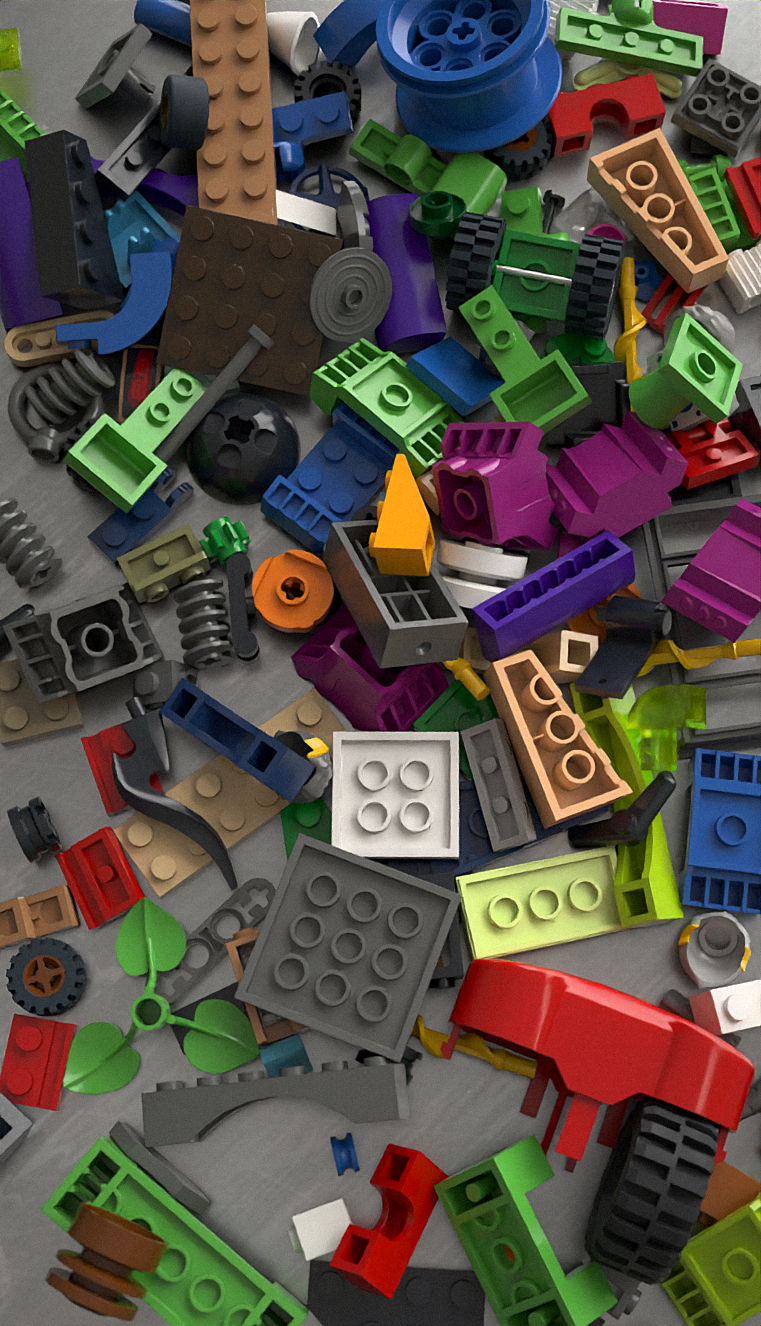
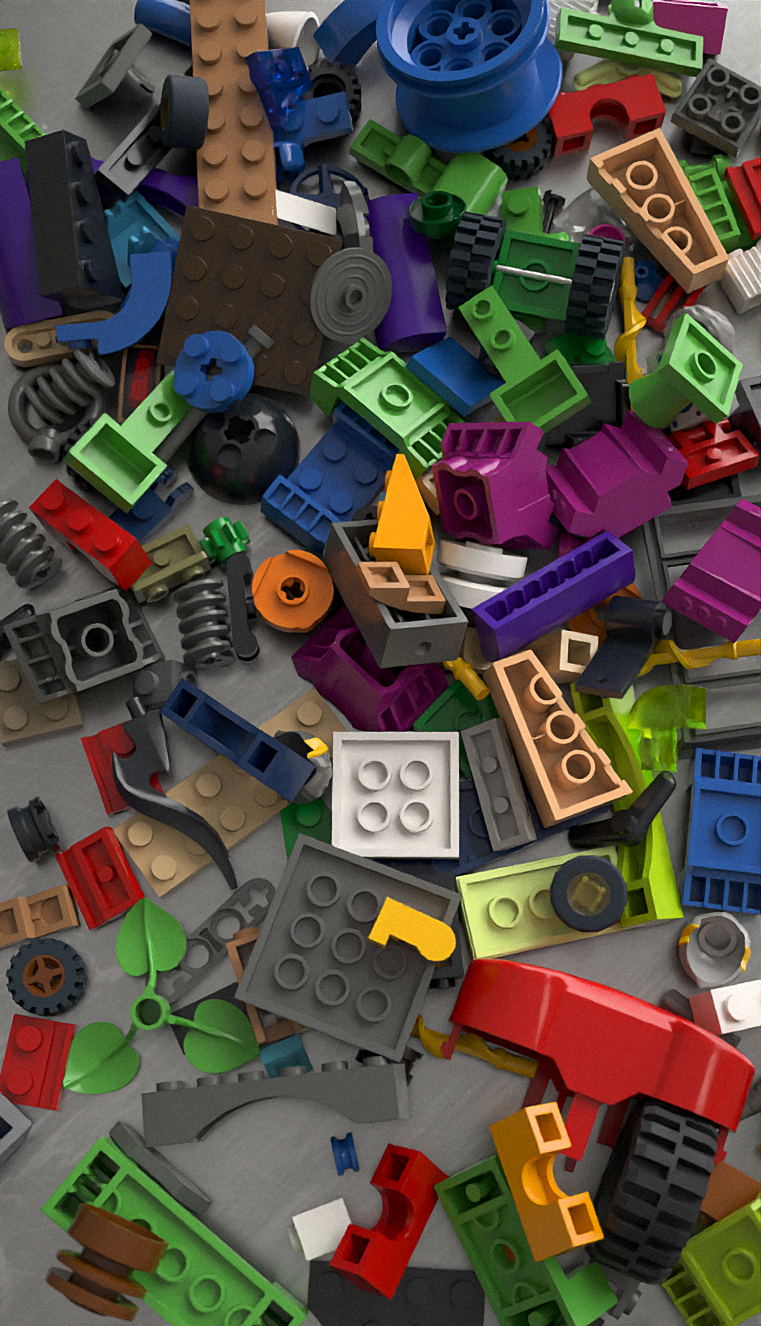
(84, 527): none -> red arch
(192, 365): none -> blue plate
(279, 80): none -> clear blue wing
(405, 592): none -> medium nougat slope
(414, 929): none -> yellow leg
(527, 1151): none -> light orange arch
(588, 893): none -> black wheel

